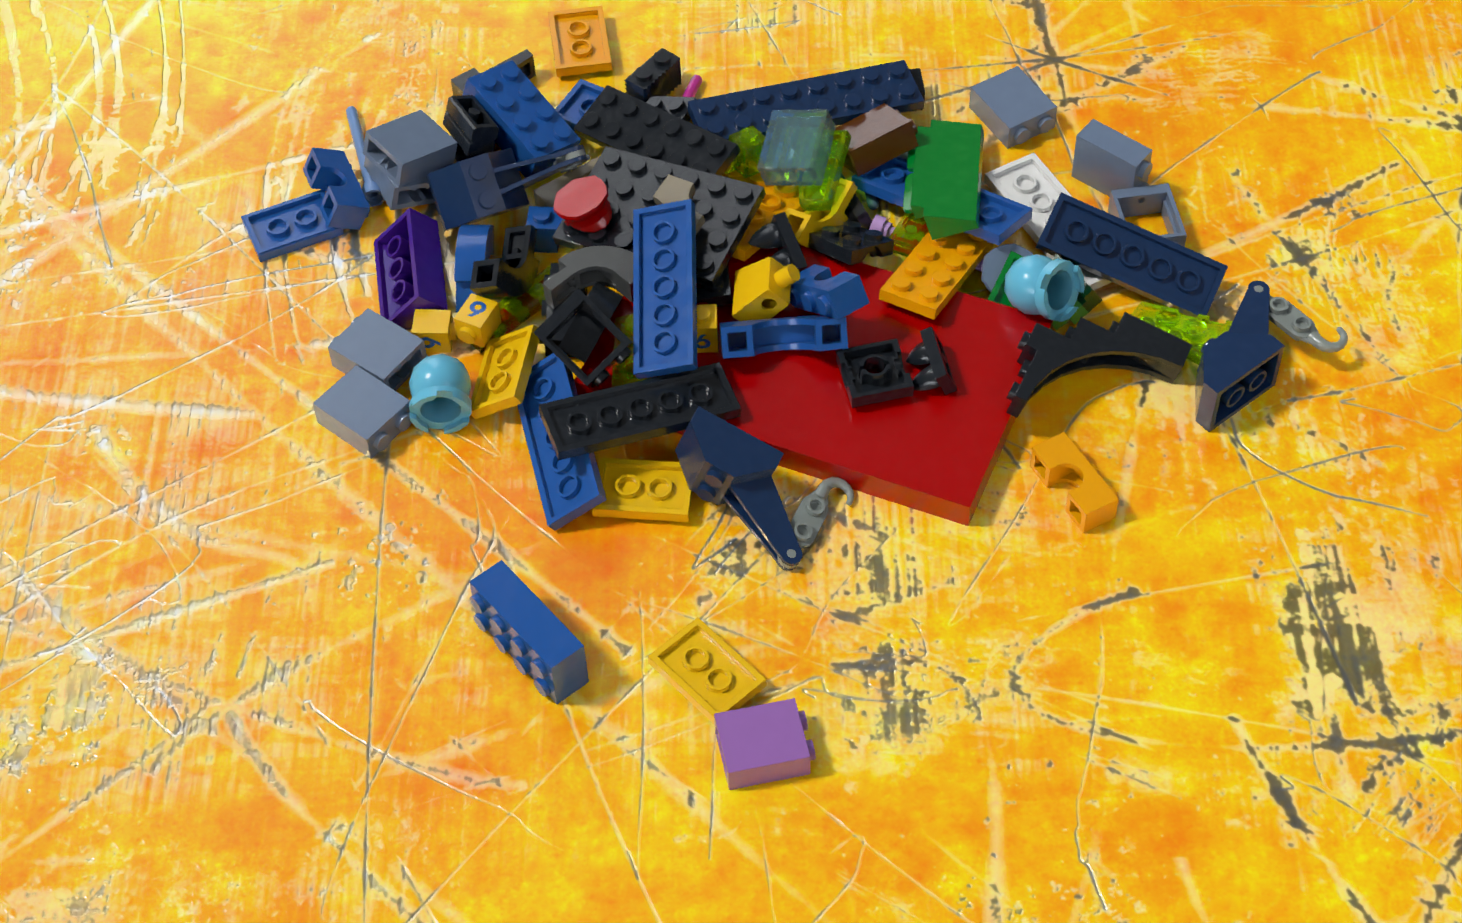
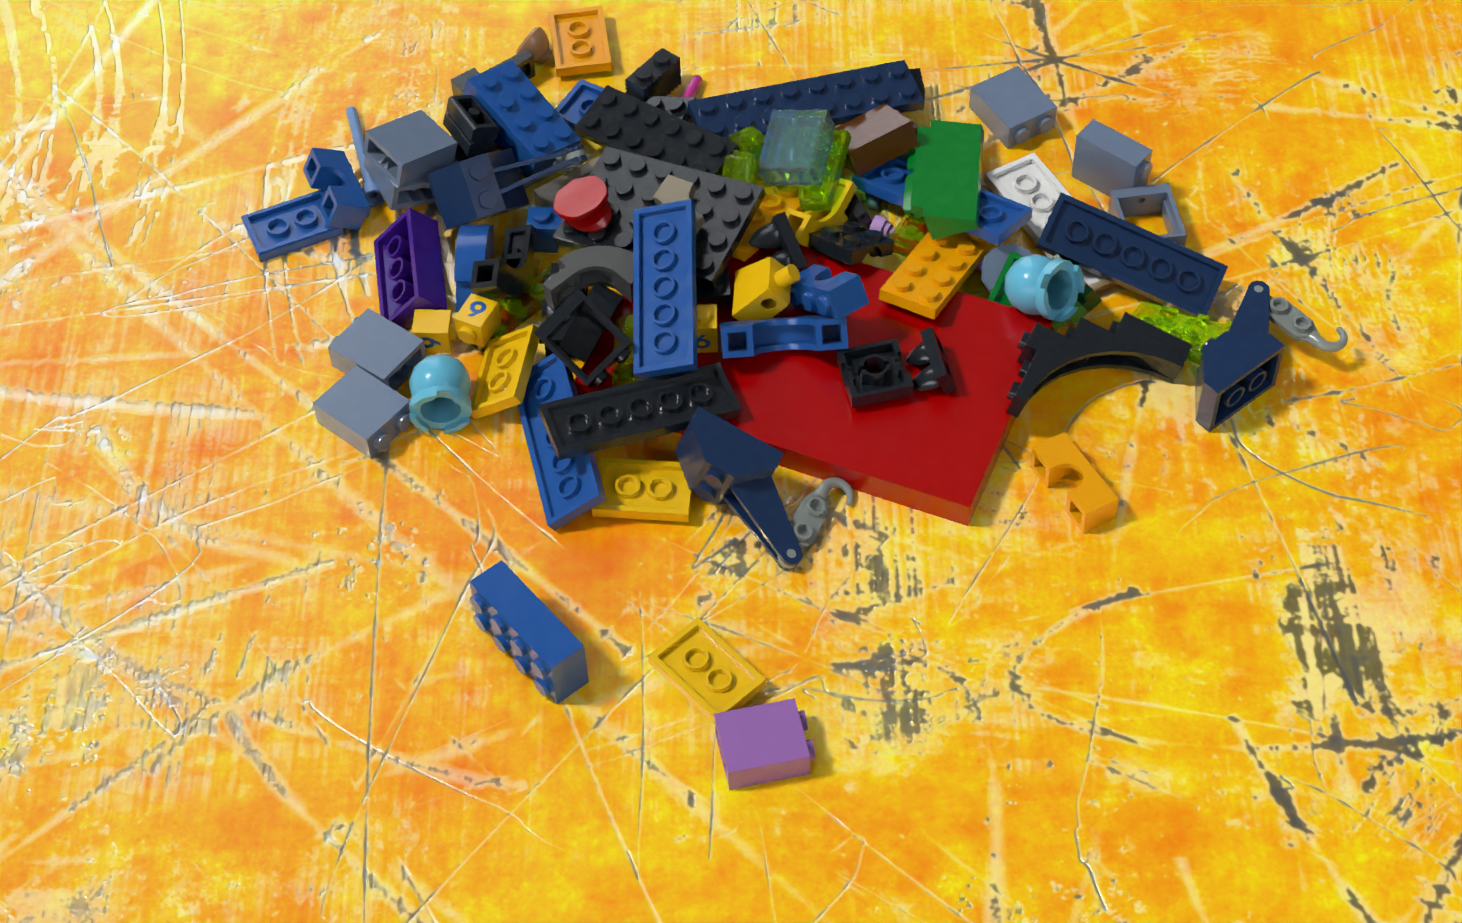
(537, 44): none -> medium nougat brick
(742, 167): none -> clear neon green head

